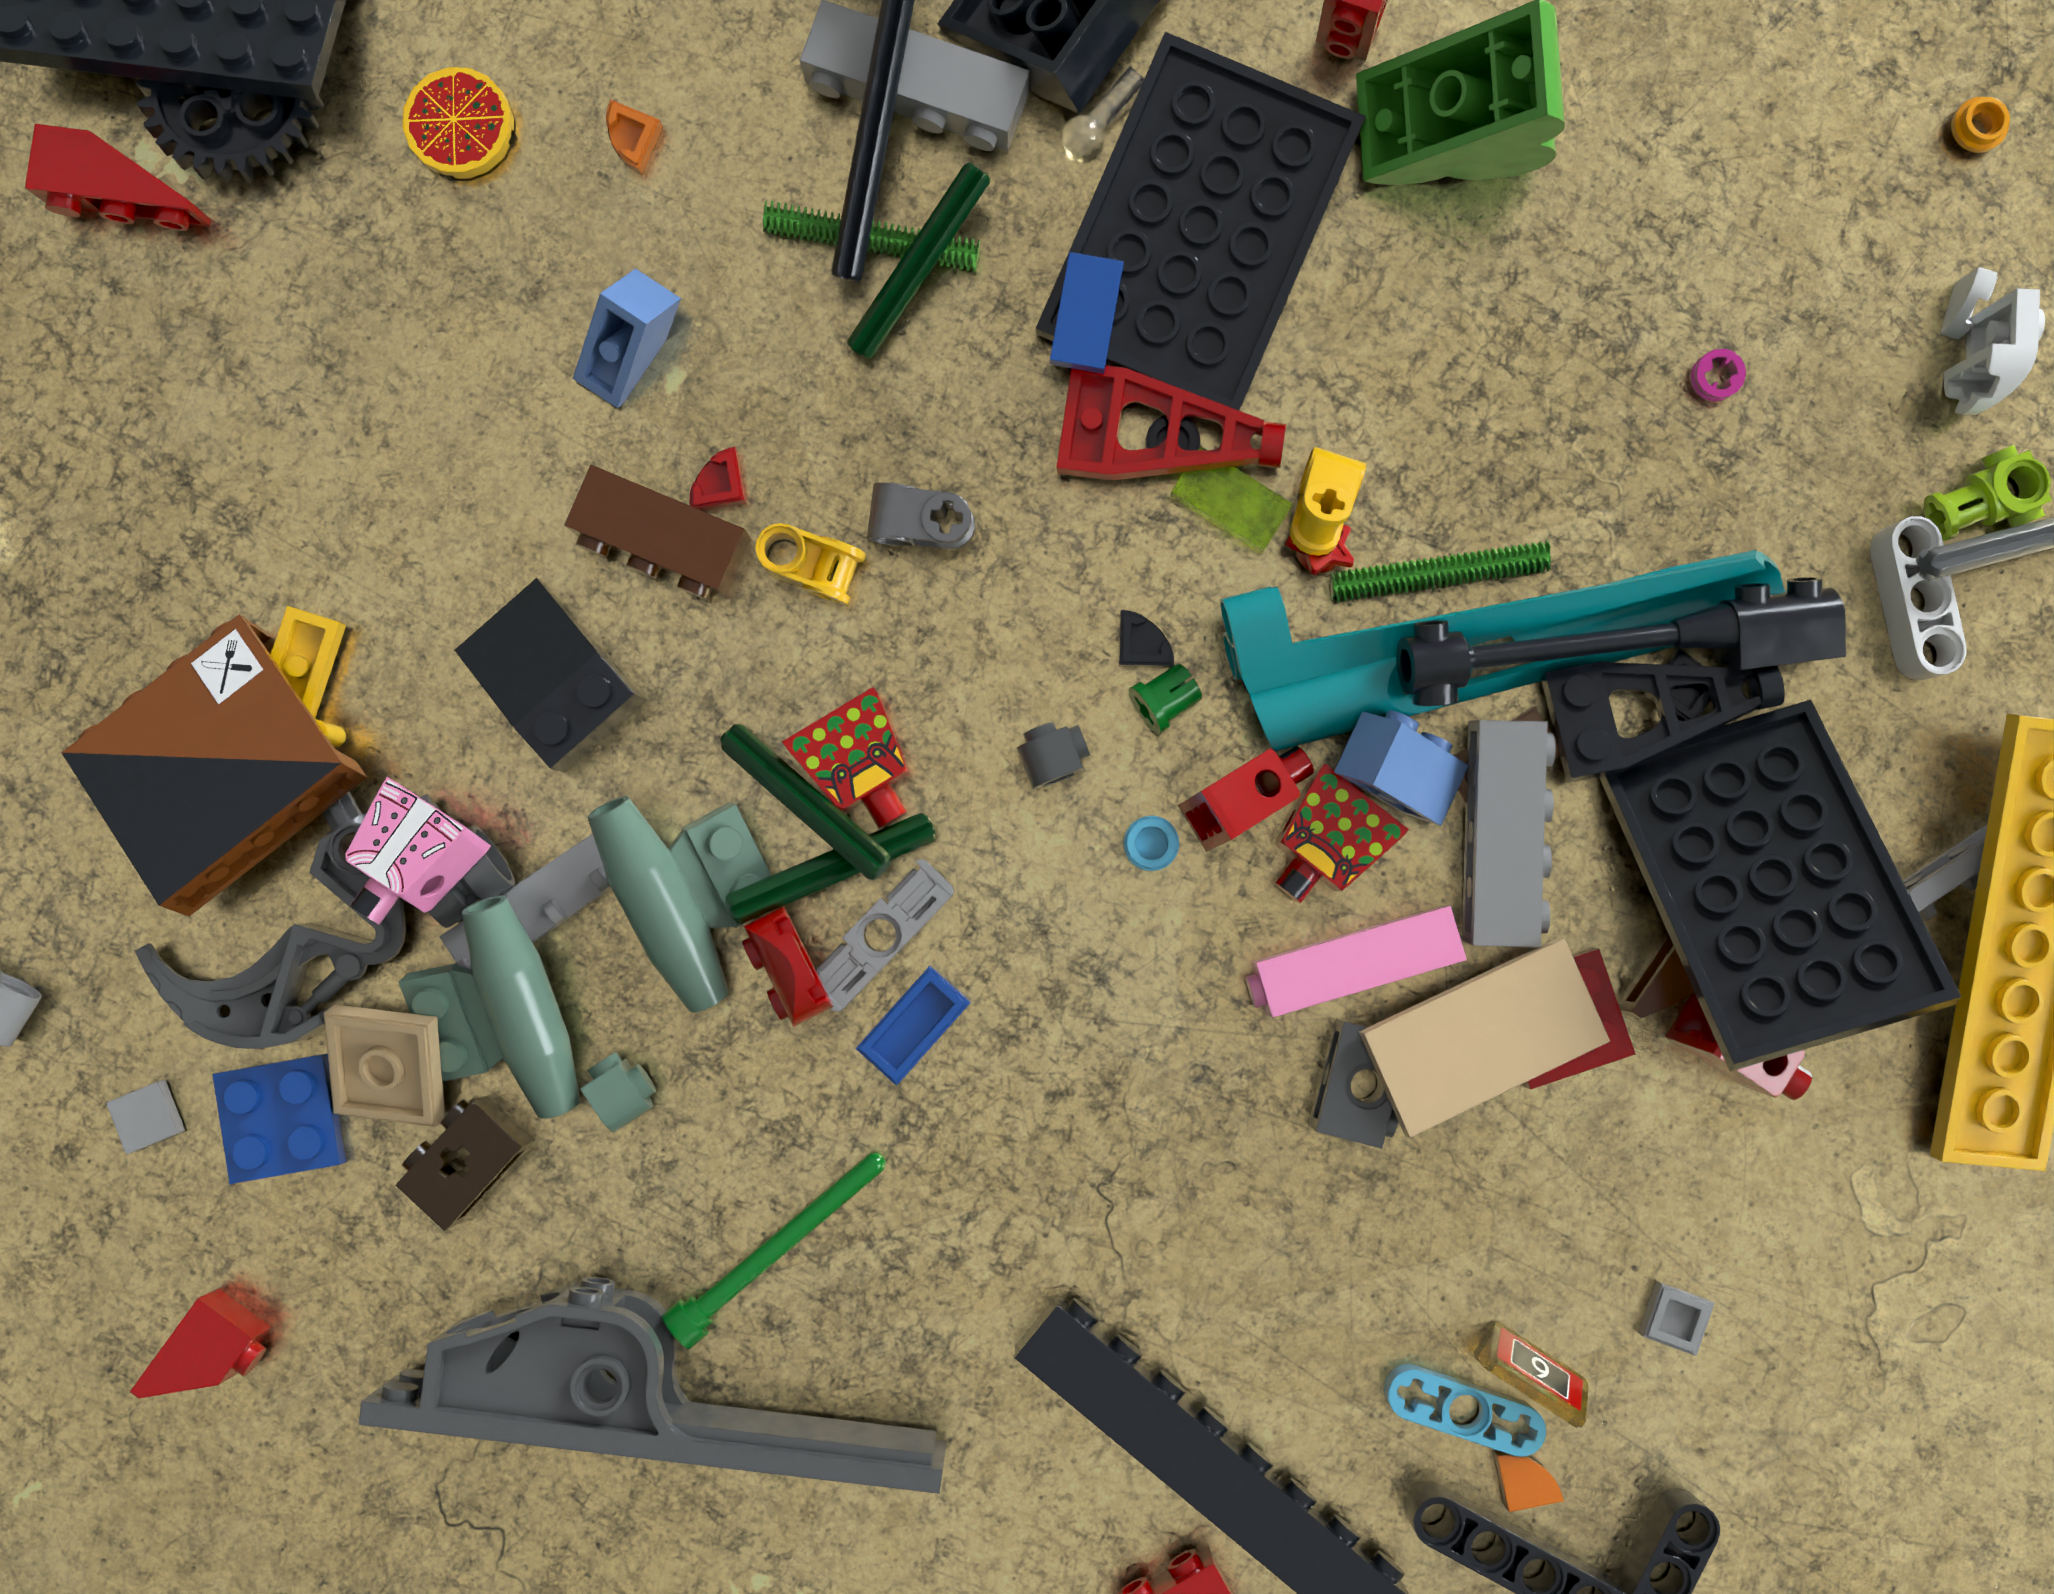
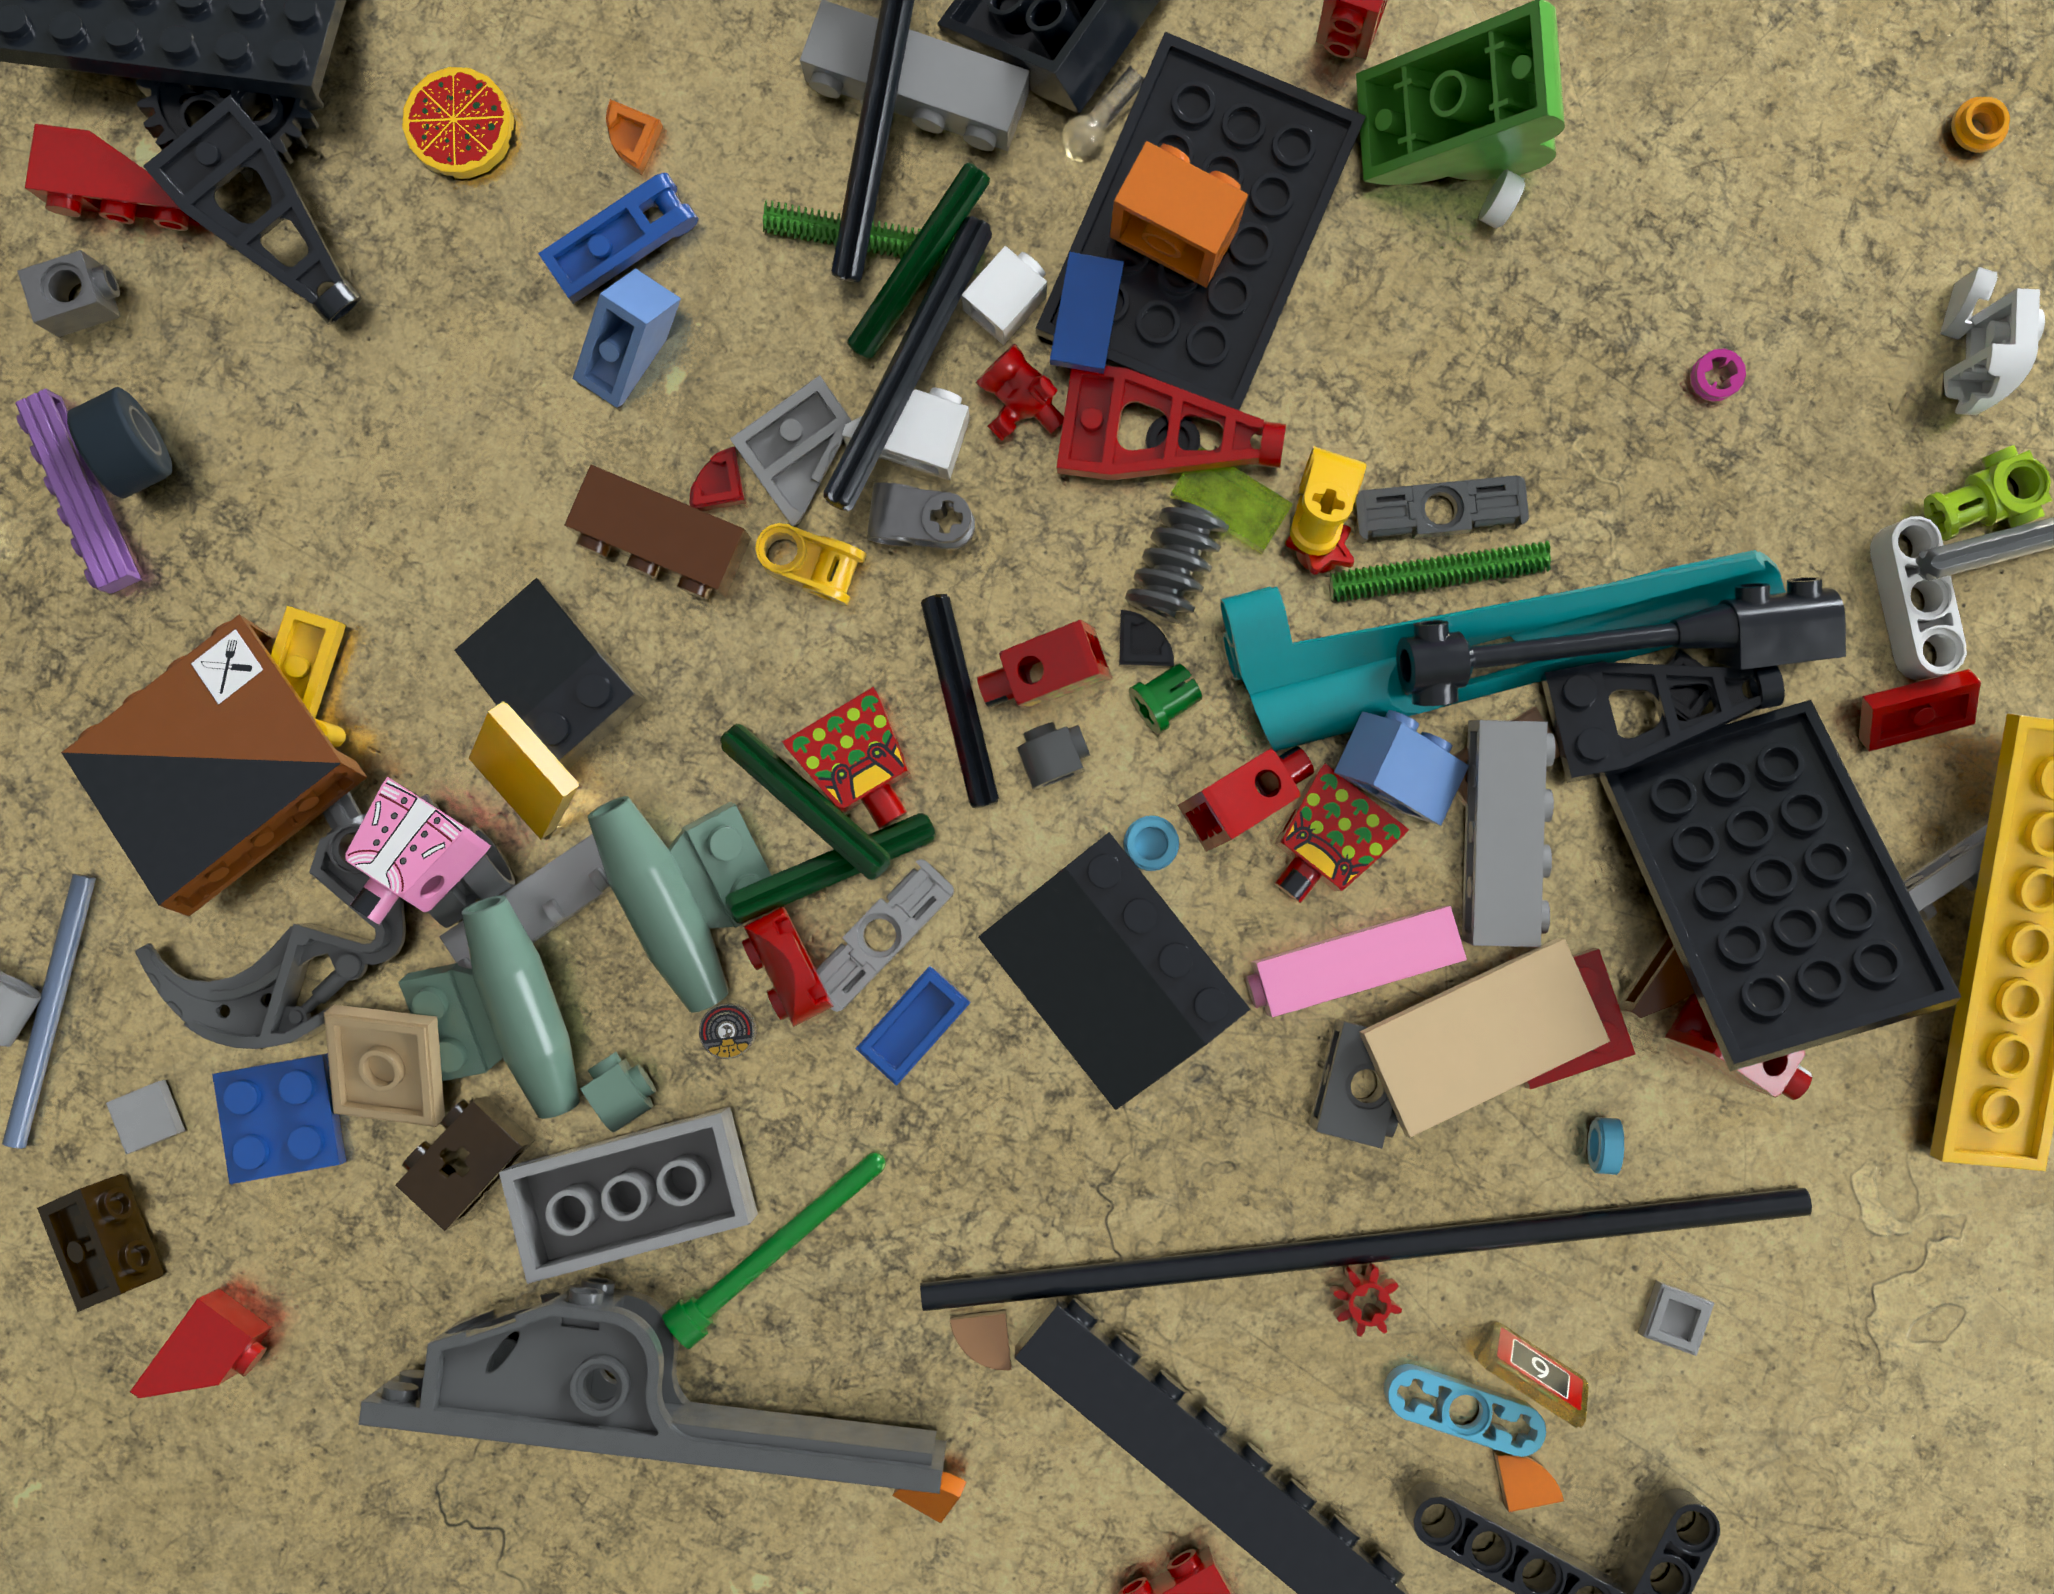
(48, 1011): none -> sand blue piece
(49, 286): none -> flat silver brick
(78, 493): none -> medium lavender piece
(100, 1241): none -> dark brown bracket
(119, 443): none -> black wheel
(211, 156): none -> black plate
(523, 770): none -> yellow tile
(617, 237): none -> blue plate
(628, 1195): none -> light grey brick
(727, 1030): none -> tile
(794, 446): none -> light grey wing
(907, 364): none -> black axle
(926, 432): none -> white slope
(933, 1504): none -> orange tile
(959, 701): none -> black axle
(984, 1338): none -> medium nougat tile
(1005, 293): none -> white brick
(1022, 391): none -> red piece
(1070, 663): none -> red torso
(1113, 972): none -> black slope
(1175, 560): none -> dark grey piece
(1177, 212): none -> orange brick
(1365, 1249): none -> black piece
(1372, 1313): none -> red gear
(1474, 503): none -> dark grey piece
(1502, 199): none -> white tile
(1606, 1145): none -> medium azure tile
(1919, 710): none -> red plate

